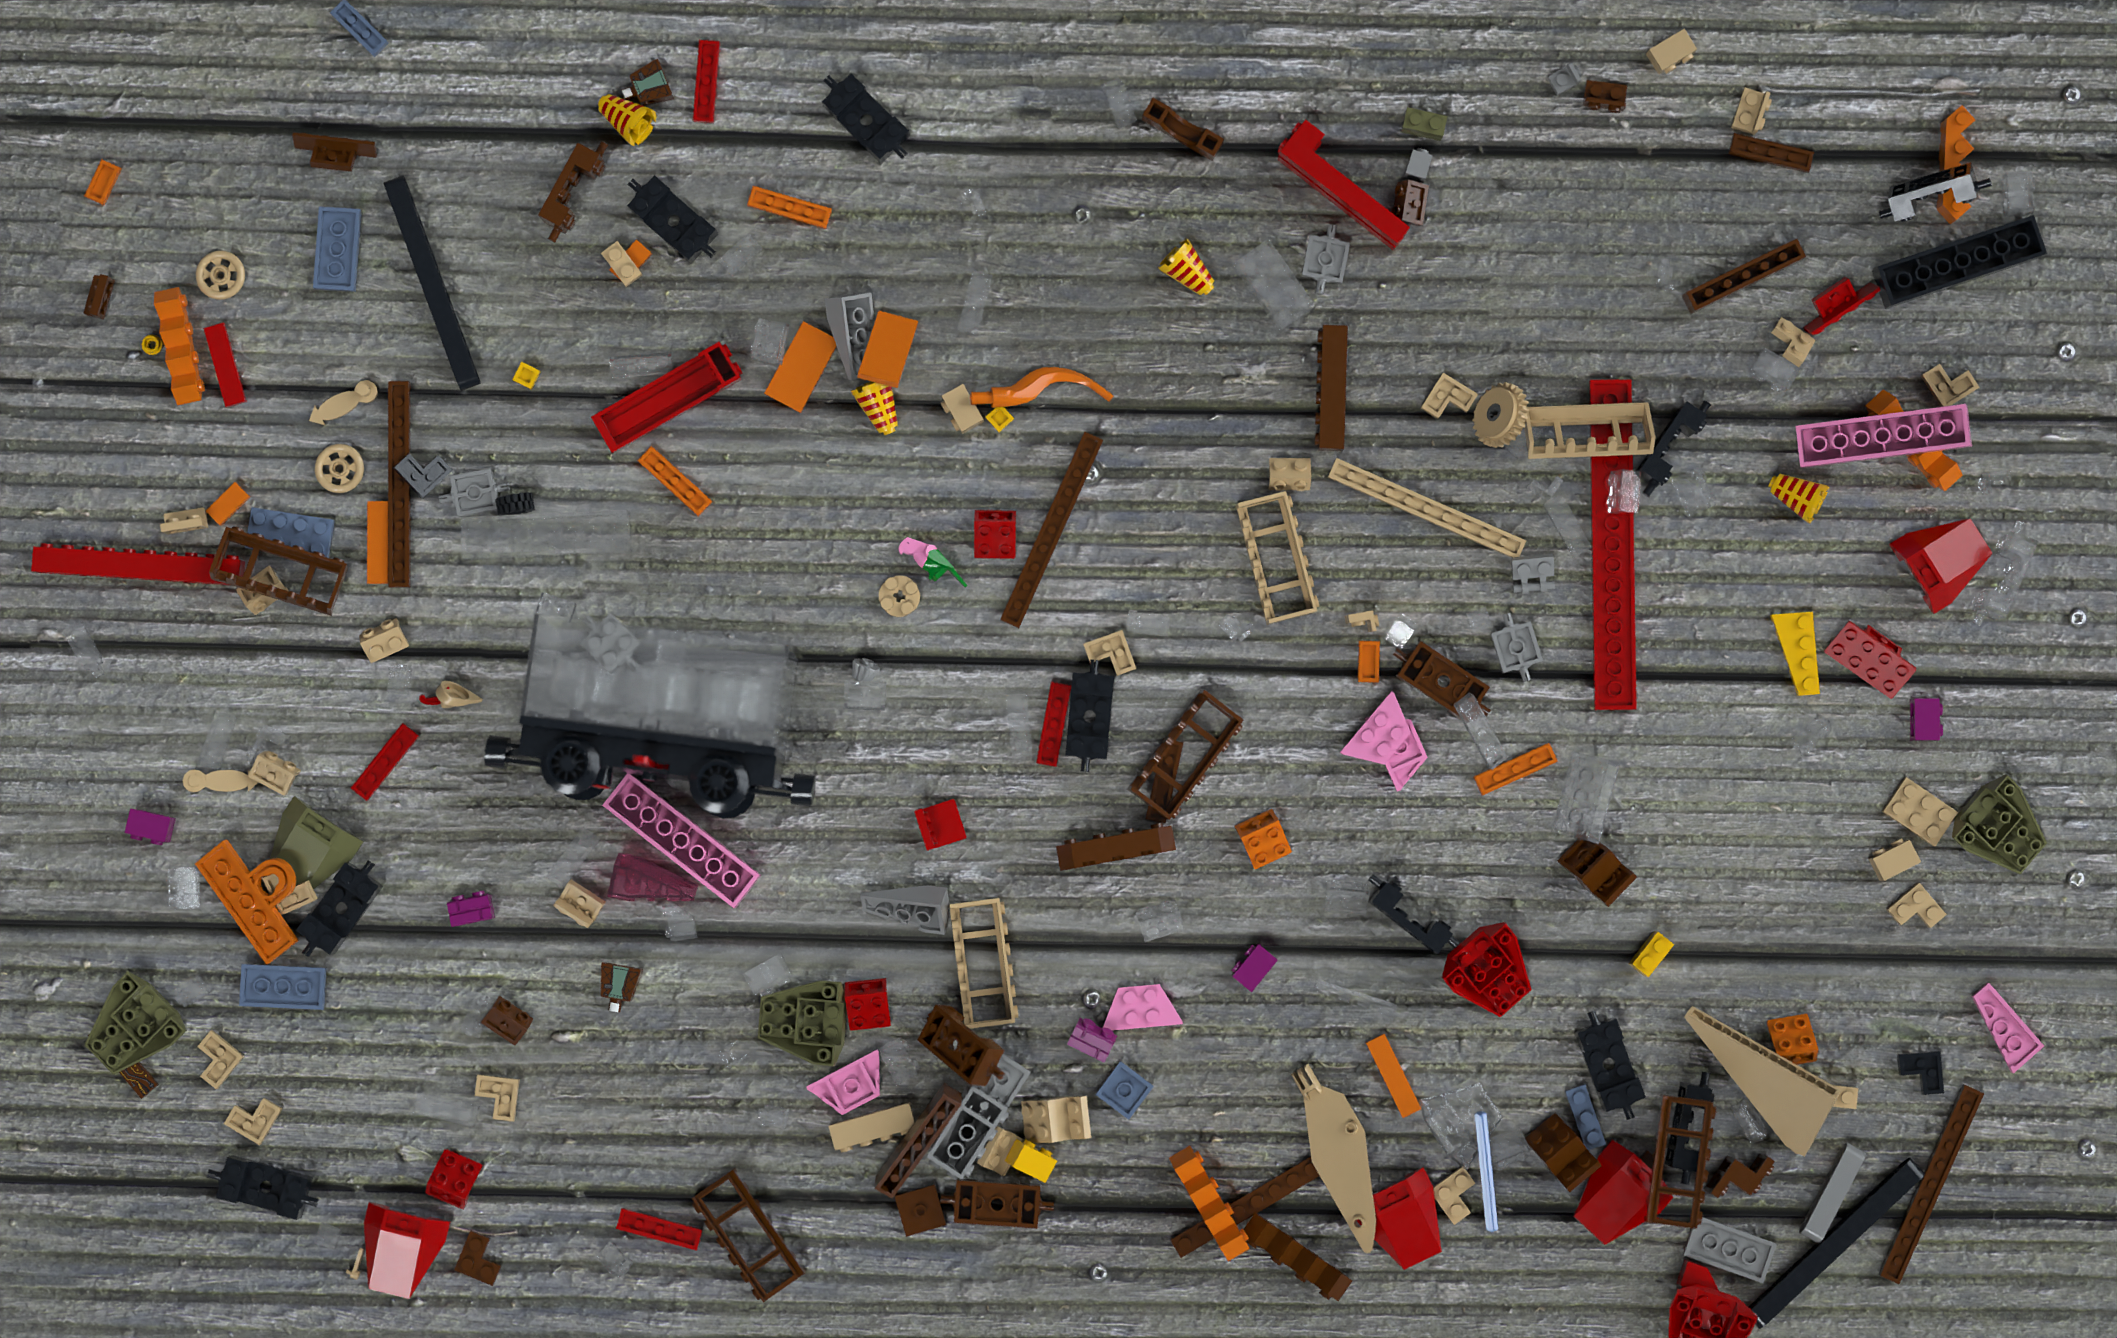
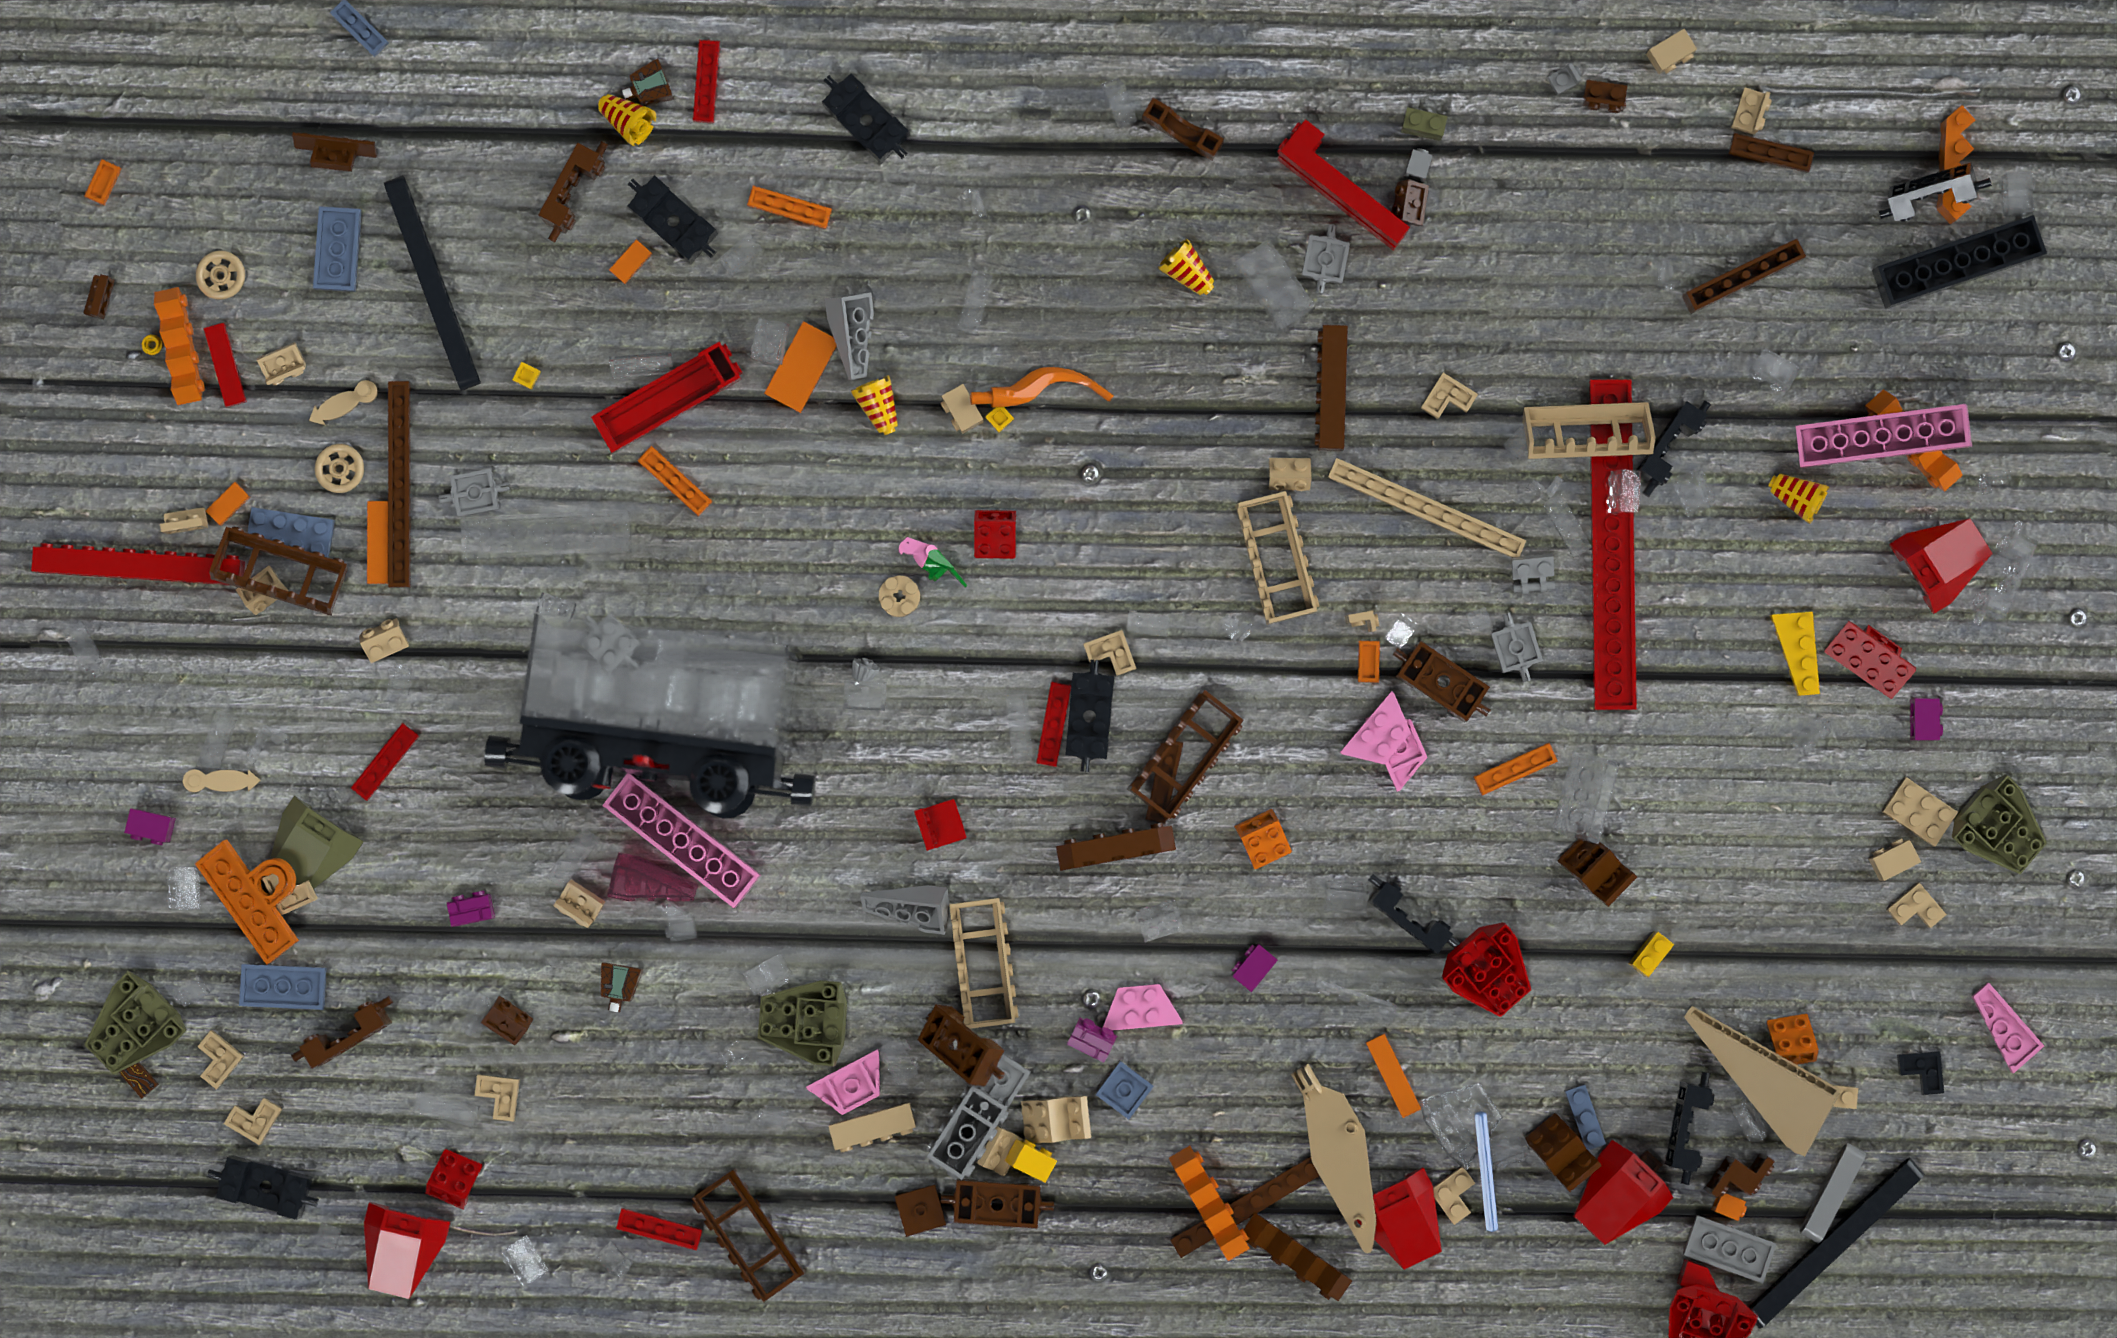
(274, 772): tan bracket -> none
(282, 364): none -> tan bracket
(319, 1049): none -> reddish brown brick
(328, 928): black brick -> none
(355, 1273): tan piece -> none
(422, 479): plate -> none
(451, 695): tan piece -> none
(472, 1261): reddish brown plate -> none
(515, 504): black tyre -> none
(524, 1261): none -> clear bracket
(621, 264): tan plate -> none
(867, 1004): red bracket -> none
(887, 349): orange tile -> none
(918, 1140): reddish brown brick -> none
(1051, 530): reddish brown plate -> none
(1480, 731): clear plate -> none
(1500, 415): tan gear -> none
(1616, 1086): black brick -> none
(1658, 1161): reddish brown window -> none
(1730, 1206): none -> orange brick
(1798, 341): tan plate -> none
(1838, 301): red bracket -> none
(1931, 1184): reddish brown plate -> none
(1948, 391): tan plate -> none

